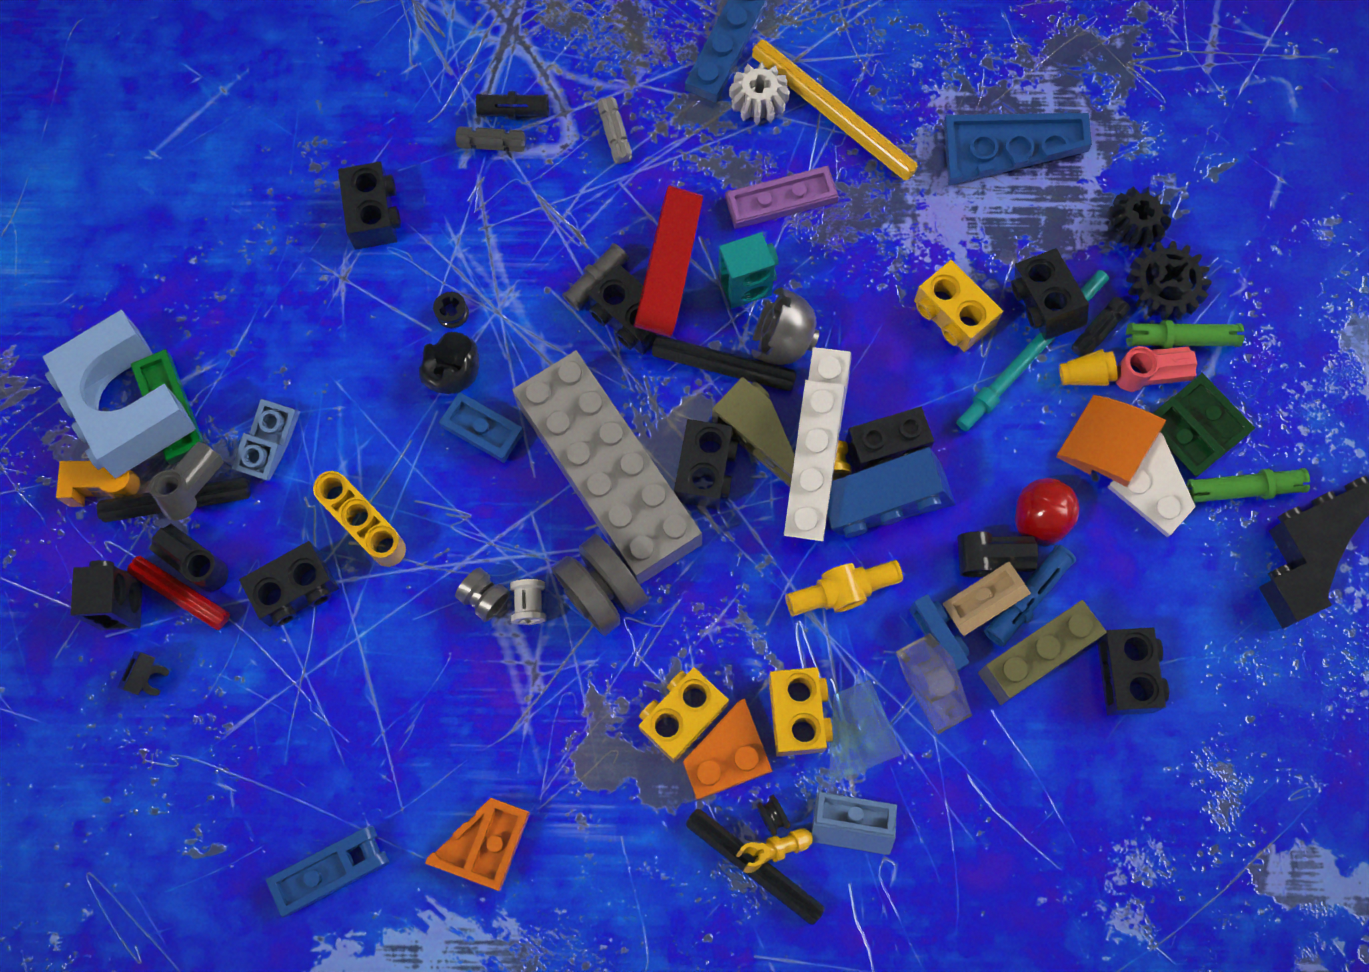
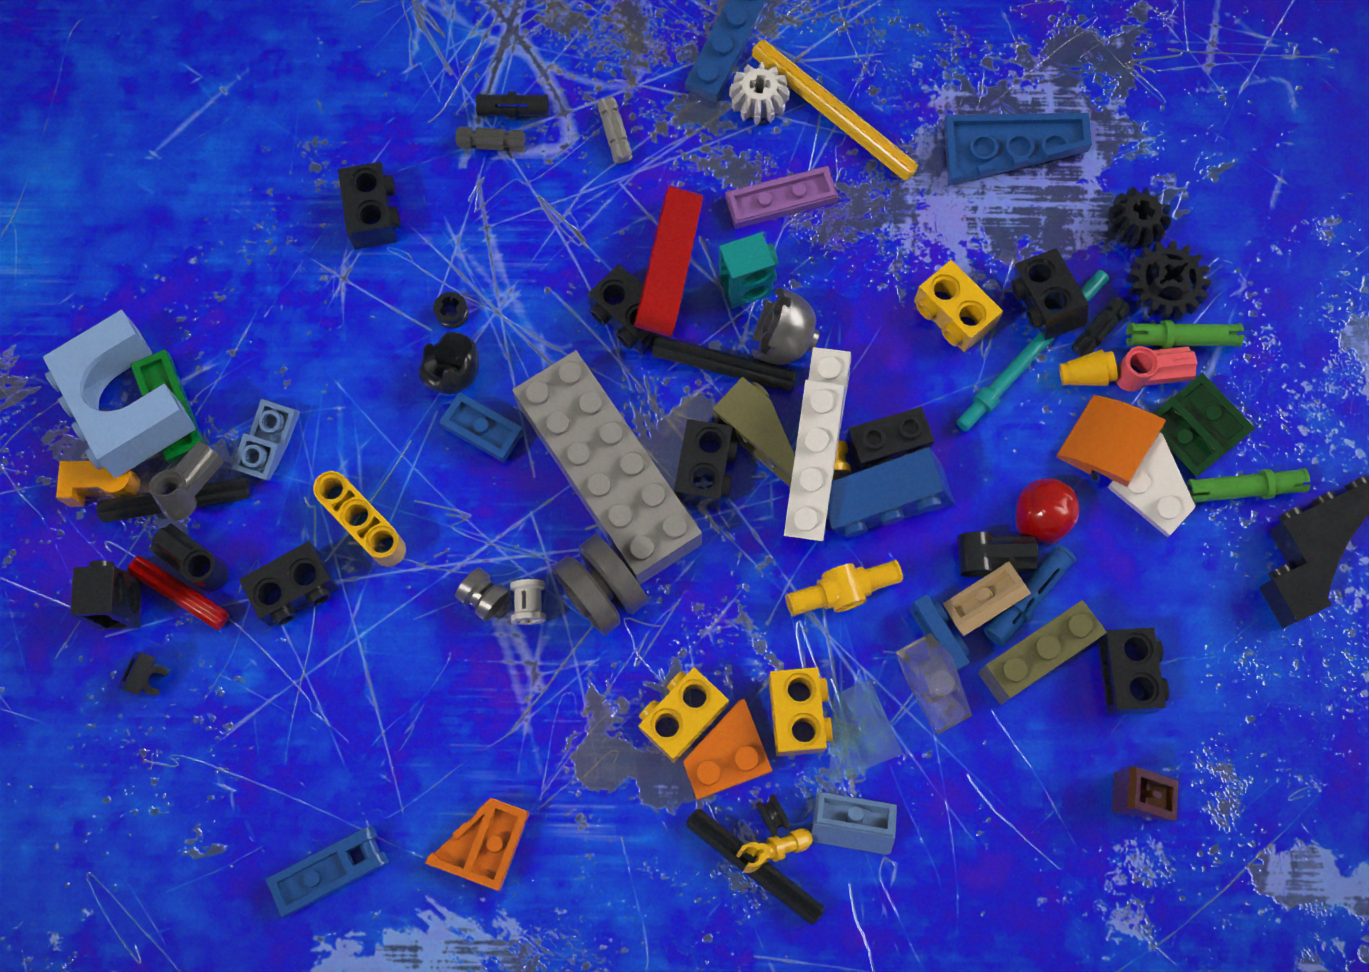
(578, 293): flat silver pin -> none
(1145, 794): none -> slope

